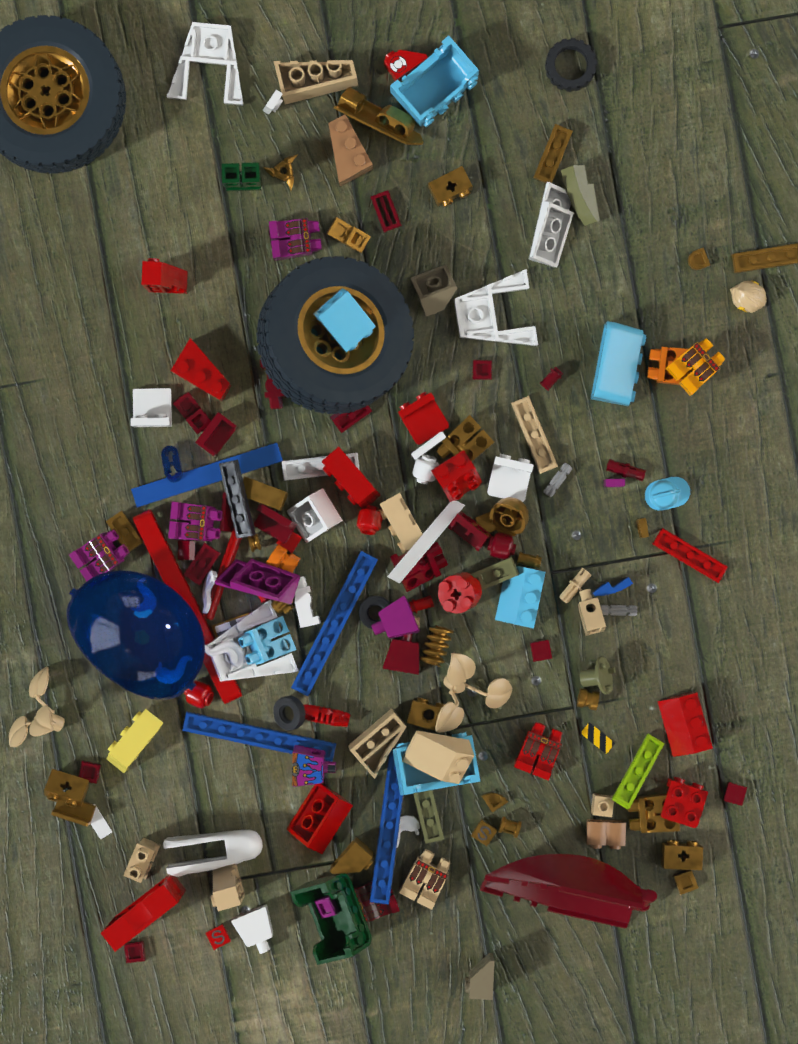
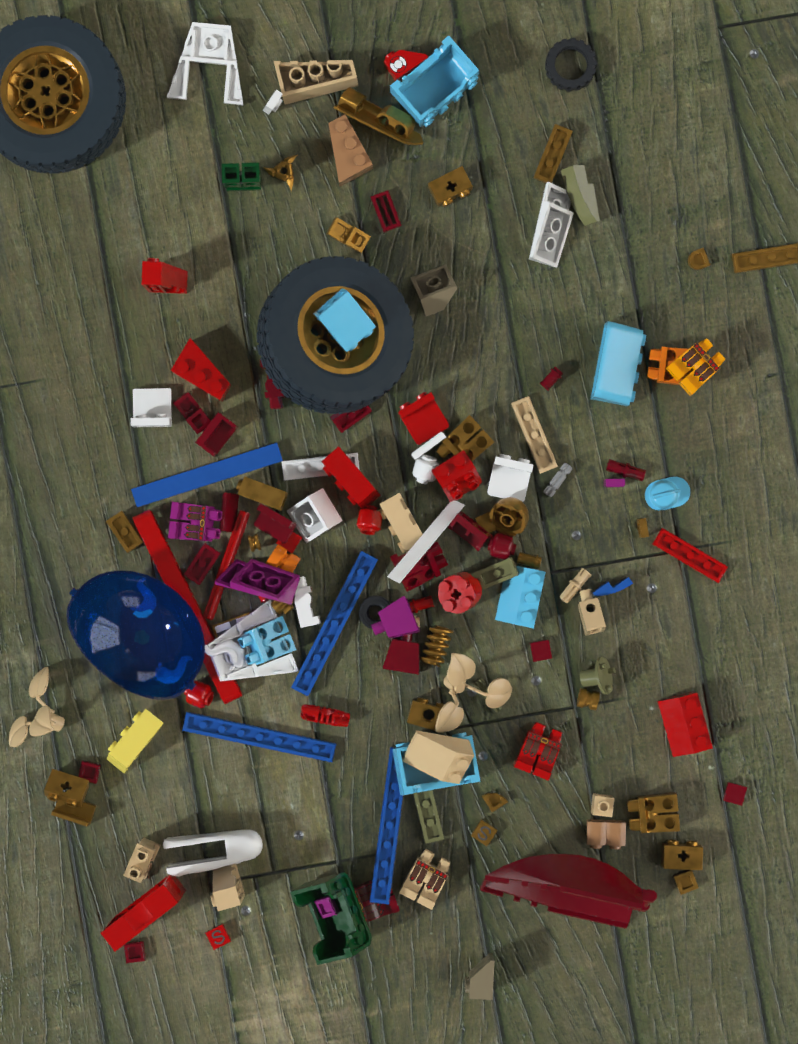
(100, 825): white sticker -> none
(103, 550): magenta hips -> none
(176, 463): clear blue beam -> none
(186, 550): dark red tile -> none
(206, 591): white piece -> none
(237, 499): black tile -> none
(255, 927): white torso -> none
(298, 710): black tyre -> none
(299, 238): magenta hips -> none
(310, 766): torso -> none
(319, 817): red slope -> none
(353, 858): pearl gold slope -> none
(377, 741): tan wedge -> none
(408, 823): white piece -> none
(477, 315): white wing -> none
(482, 370): dark red tile -> none
(510, 827): pearl gold bush -> none
(597, 738): sticker -> none
(619, 610): light grey axle -> none
(638, 771): lime tile -> none
(684, 802): red bracket -> none
(748, 296): tan hair -> none

